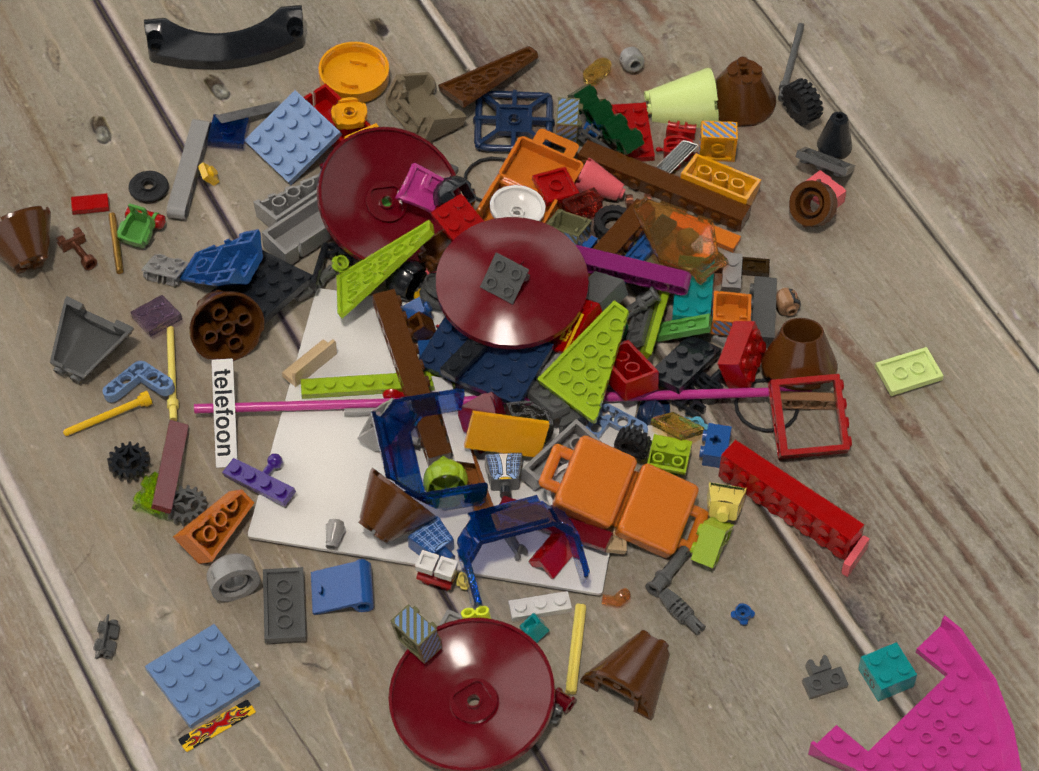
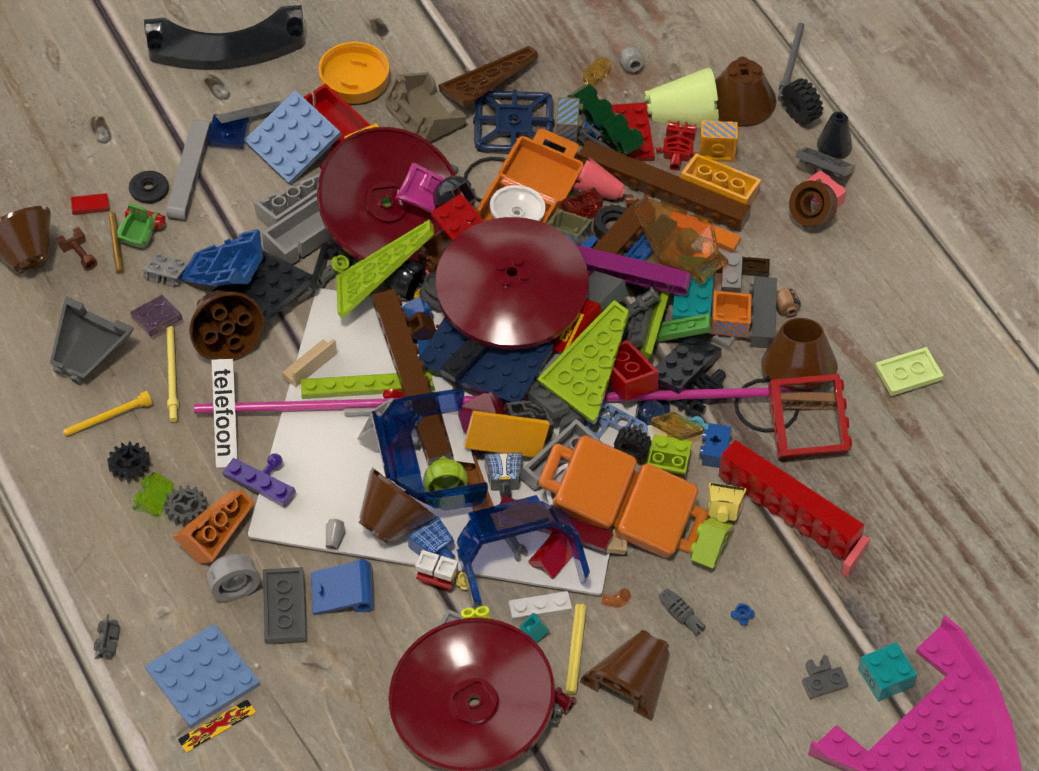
(138, 372): medium blue beam -> none
(169, 466): dark red tile -> none
(208, 173): yellow plate -> none
(353, 121): light orange plate -> none
(416, 633): olive container -> none
(505, 278): dark grey hinge -> none
(555, 185): red tile -> none
(663, 577): dark grey pin -> none
(676, 156): sticker -> none
(741, 354): red brick -> none

